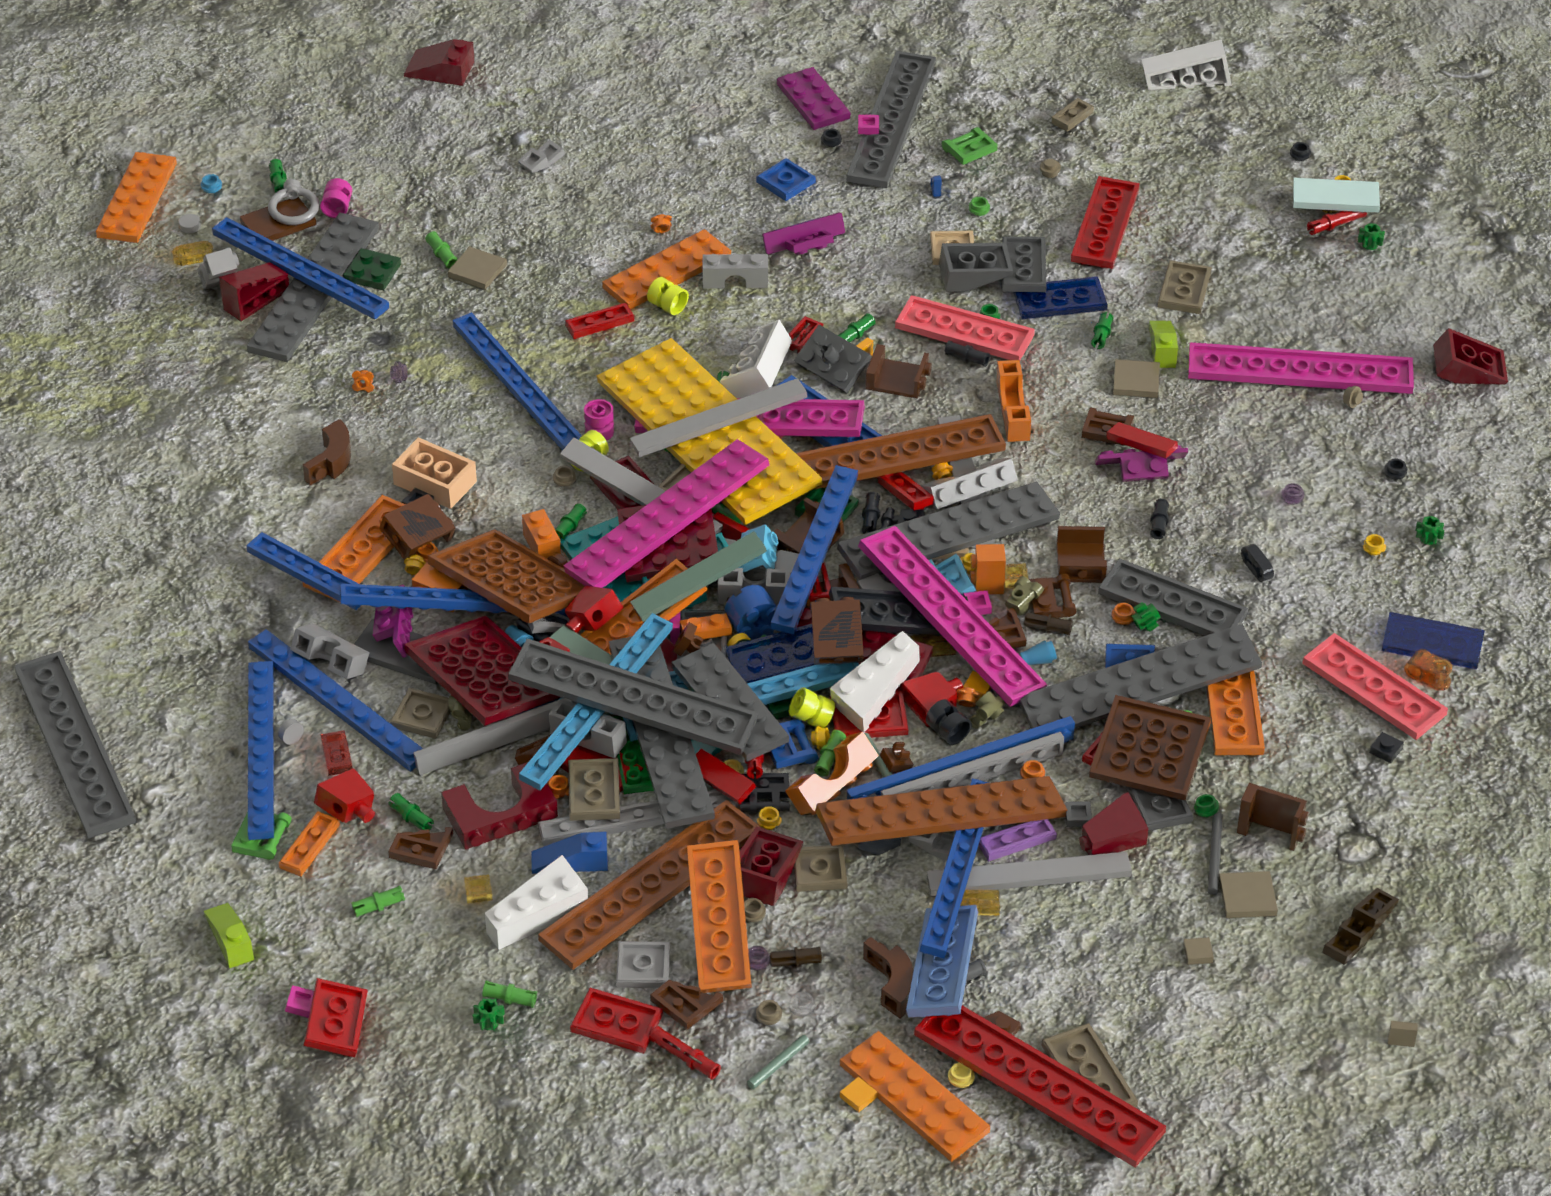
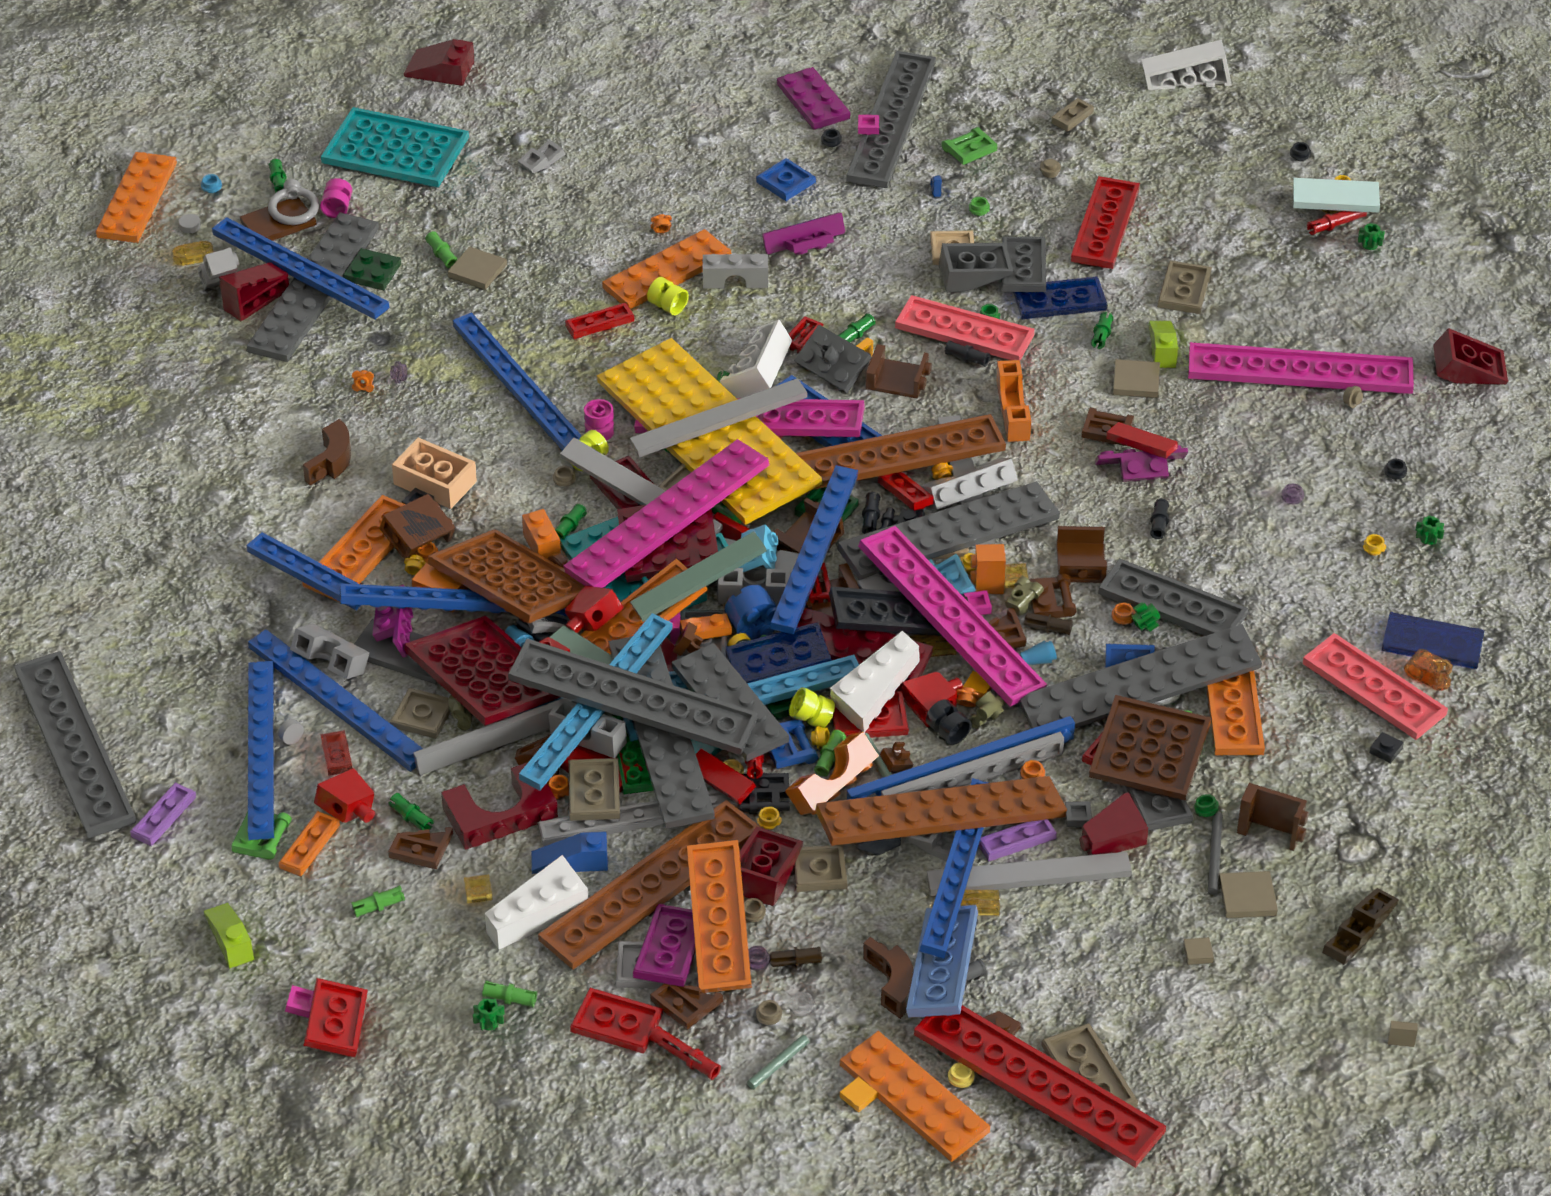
(163, 814): none -> medium lavender tile
(395, 147): none -> teal plate
(667, 947): none -> magenta tile
(837, 631): reddish brown panel -> none
(1257, 562): black beam -> none

